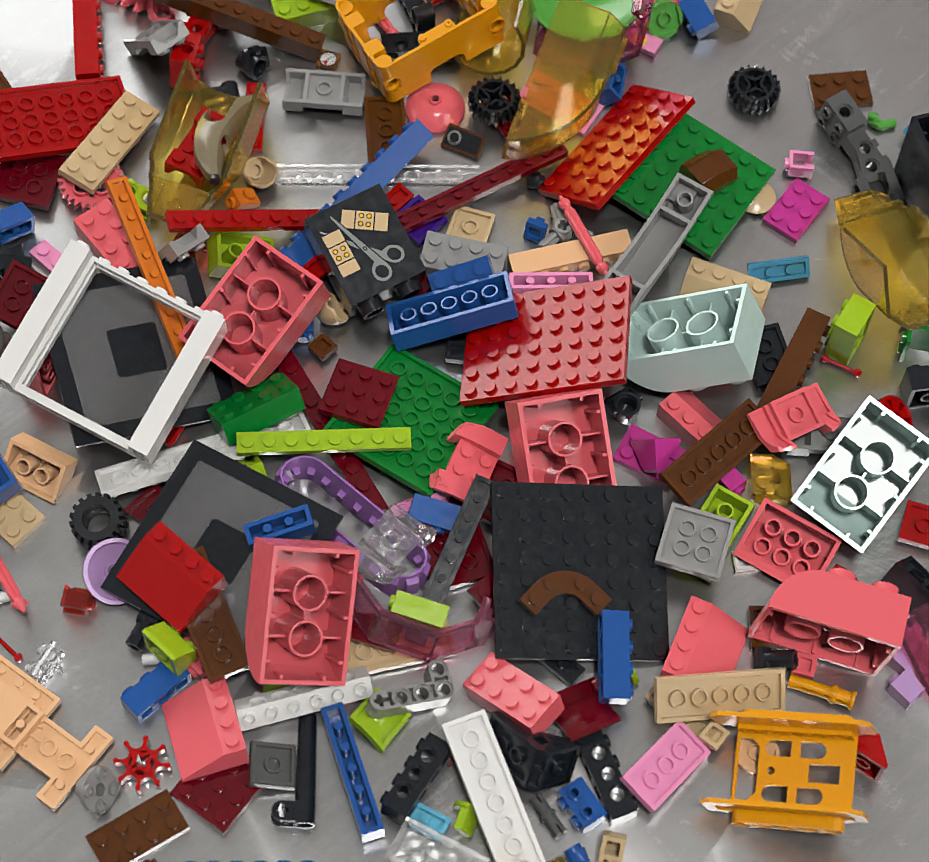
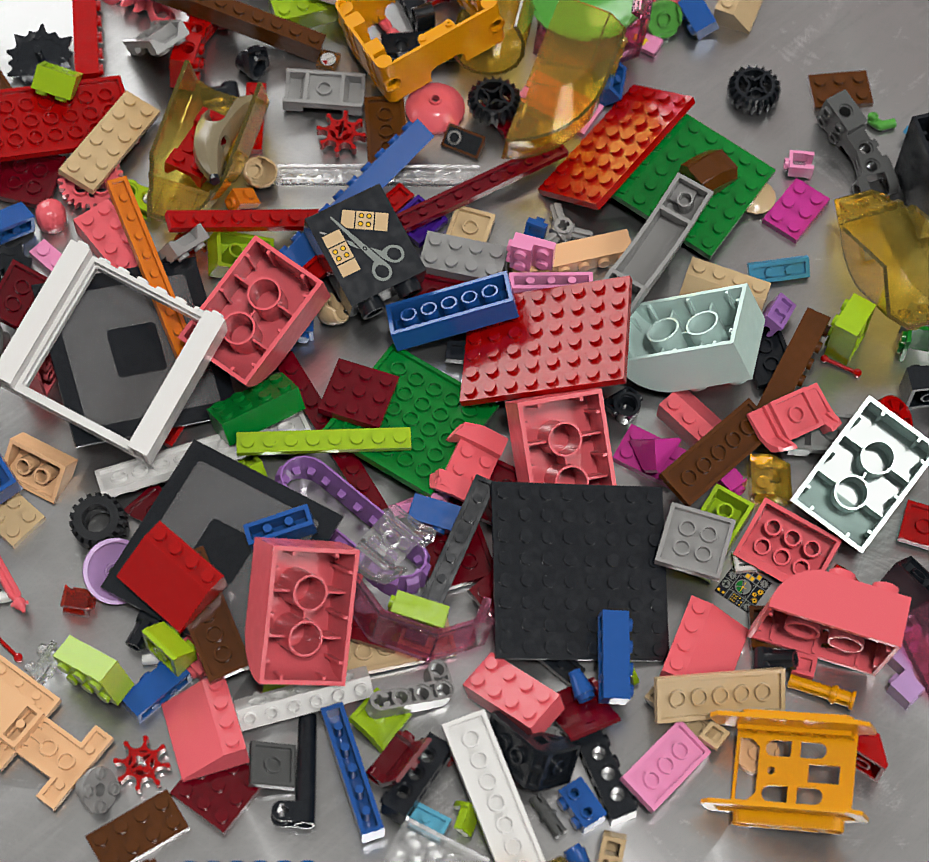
(36, 48): none -> black piece
(51, 216): none -> coral hair
(56, 81): none -> lime slope
(93, 670): none -> lime brick
(322, 347): reddish brown plate -> none
(335, 130): none -> red gear
(397, 759): none -> dark red door
(461, 273): blue brick -> none
(530, 251): none -> bright pink plate
(535, 180): black plate -> none
(565, 583): reddish brown plate -> none
(581, 687): none -> blue cone
(583, 235): coral wheel -> none
(743, 588): none -> sticker
(777, 313): none -> medium lavender hinge

